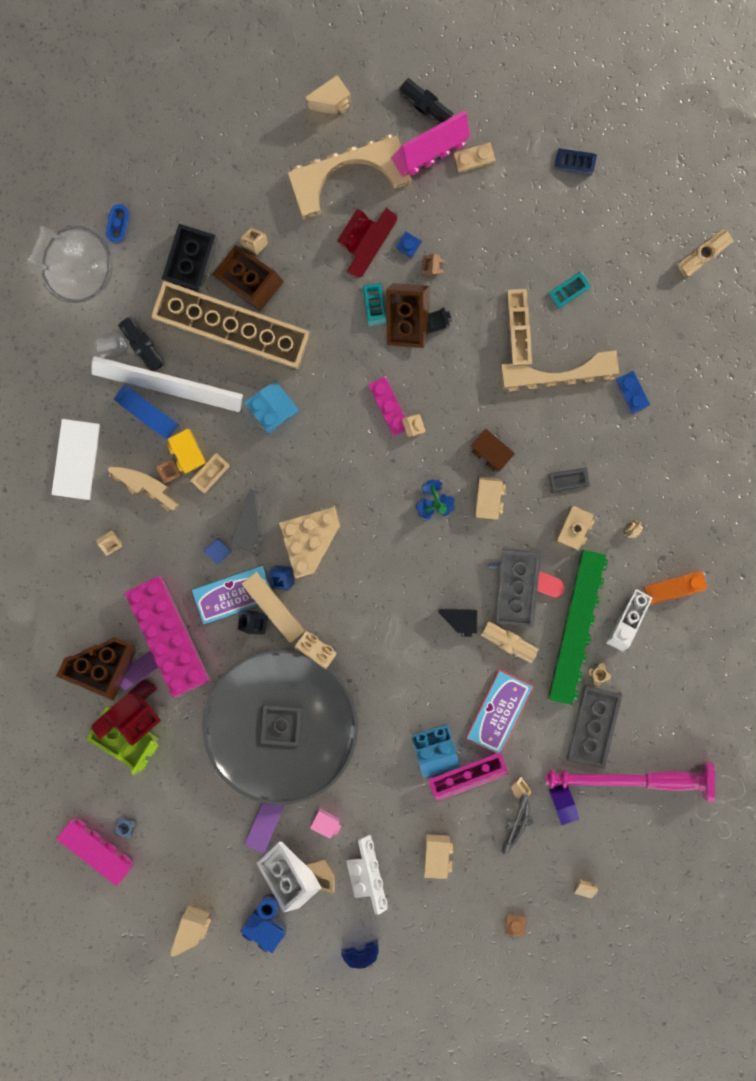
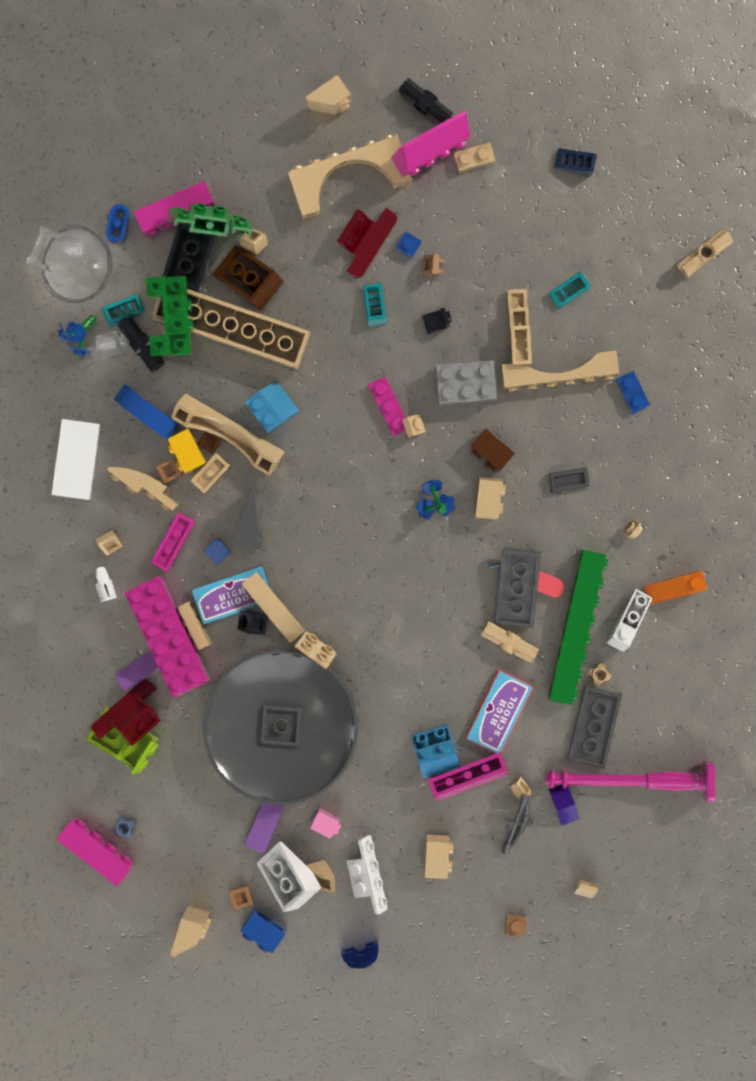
(77, 333): none -> blue plant
(99, 667): reddish brown brick -> none
(103, 579): none -> white hinge
(119, 304): none -> teal slope
(154, 216): none -> dark pink brick
(167, 384): white tile -> none
(173, 542): none -> dark pink plate
(176, 316): none -> green bracket
(193, 623): none -> tan piece
(197, 415): none -> tan arch
(209, 220): none -> green bracket
(209, 442): none -> reddish brown tile
(241, 897): none -> medium nougat plate
(268, 907): blue piece -> none
(281, 577): blue slope -> none
(309, 539): tan brick -> none
(407, 314): reddish brown slope -> none
(461, 620): black slope -> none
(466, 382): none -> light grey brick
(575, 527): tan brick -> none

